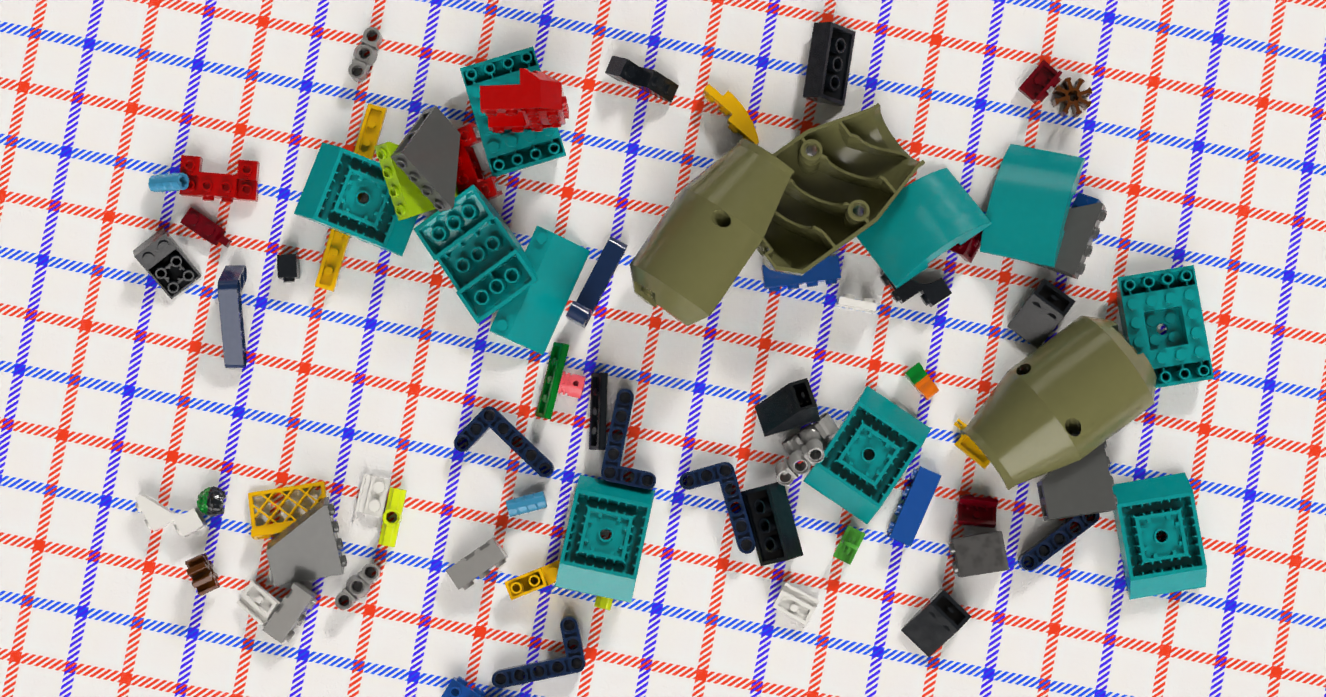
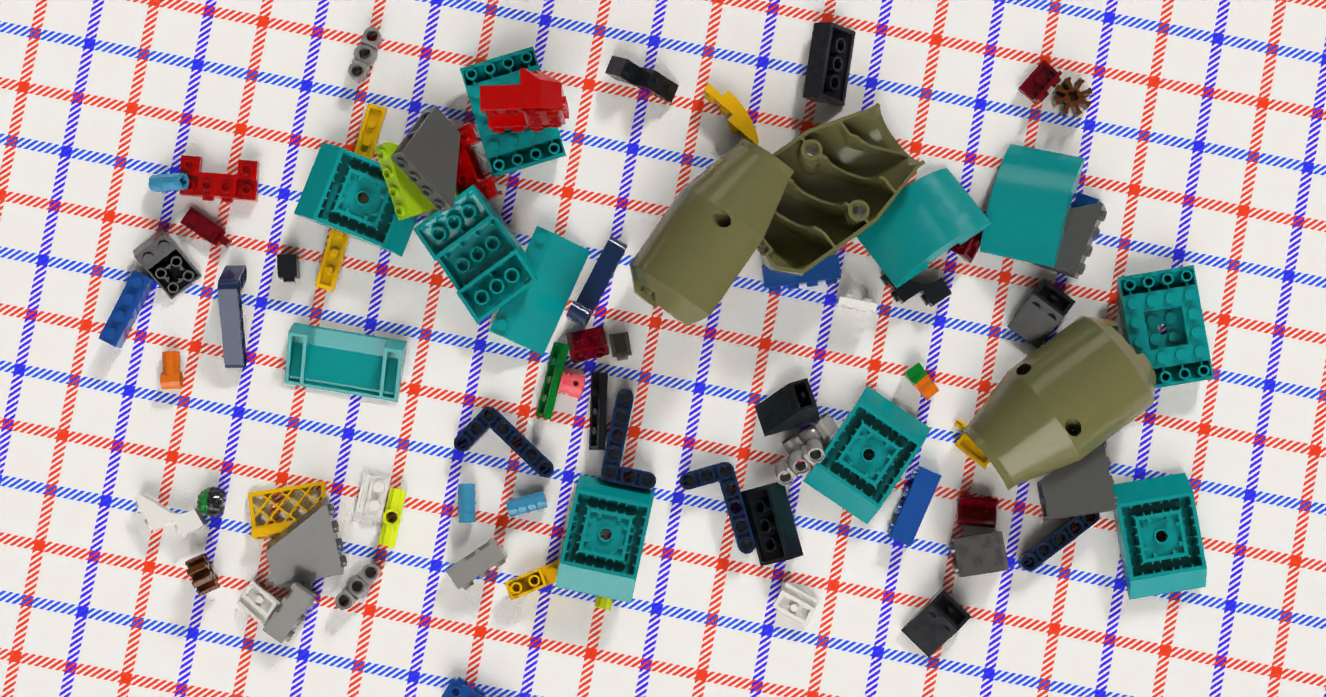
(127, 309): none -> blue brick
(171, 376): none -> orange piece
(345, 362): none -> teal slope
(466, 503): none -> dark azure axle
(547, 664): dark blue beam -> none
(587, 344): none -> dark red bracket
(620, 346): none -> clear smoke brick
(849, 545): bright green hips -> none

